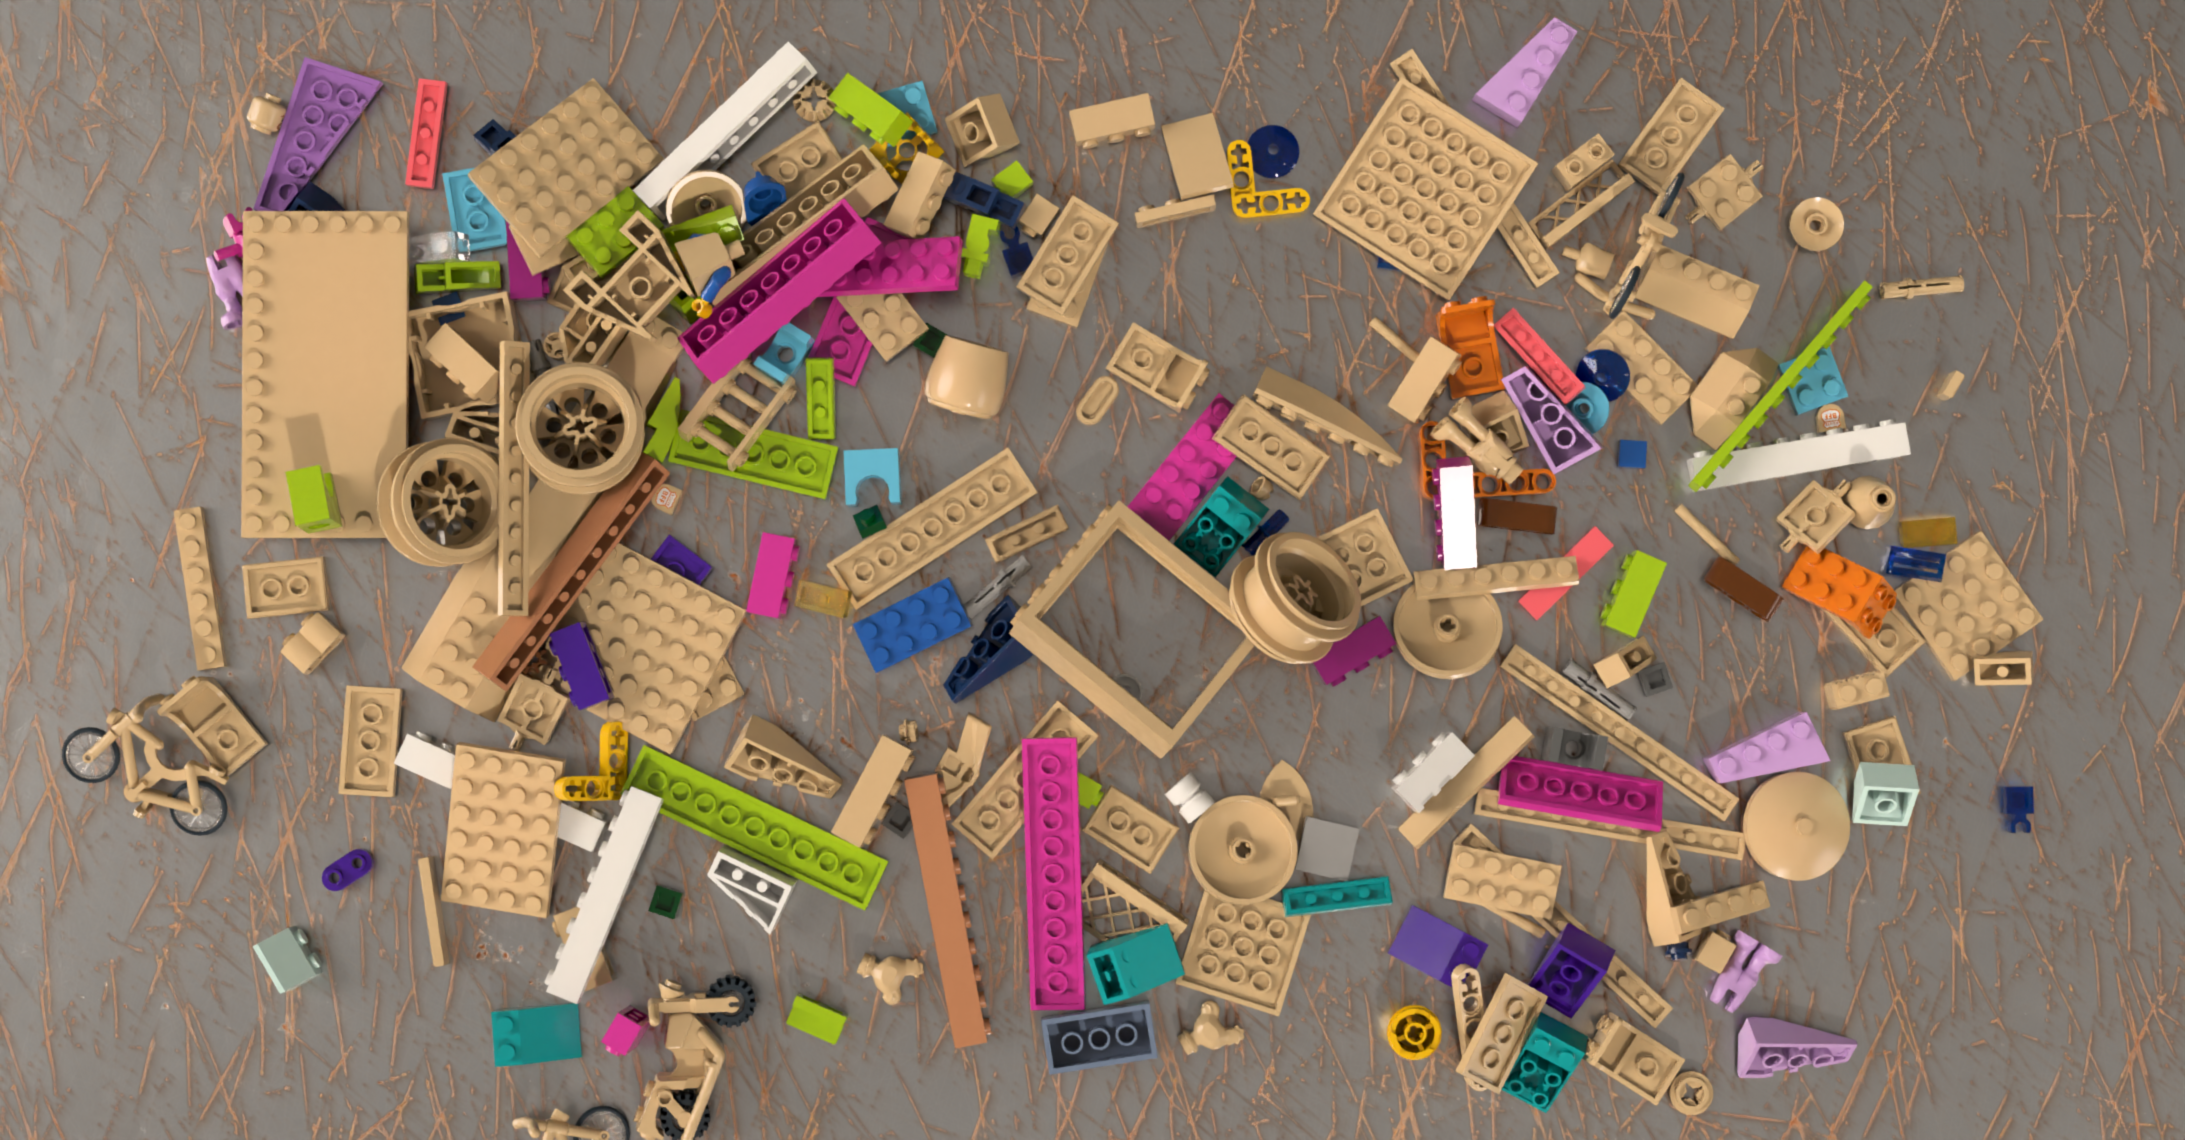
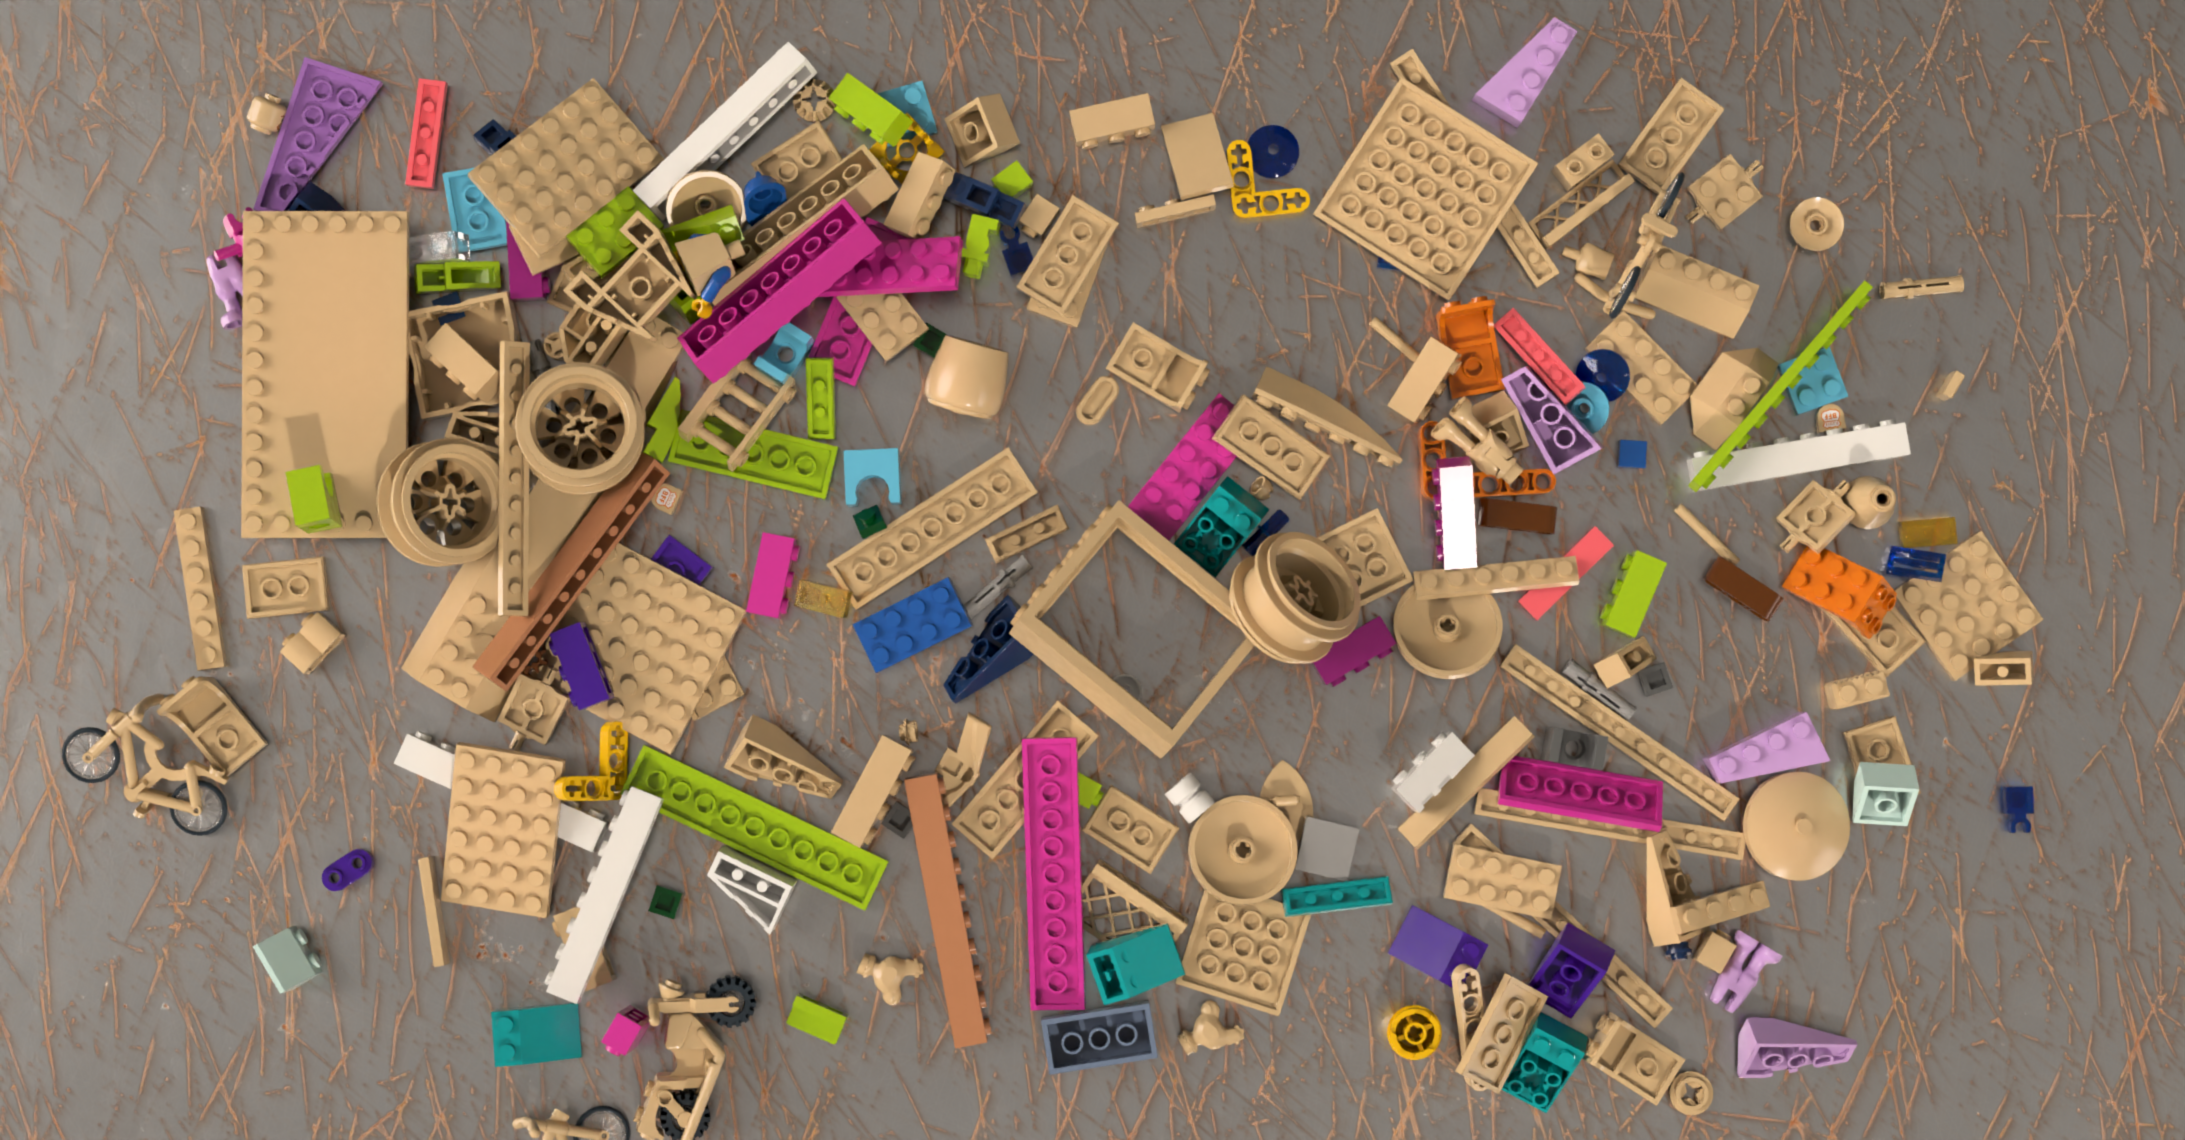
(370, 741): tan plate -> none

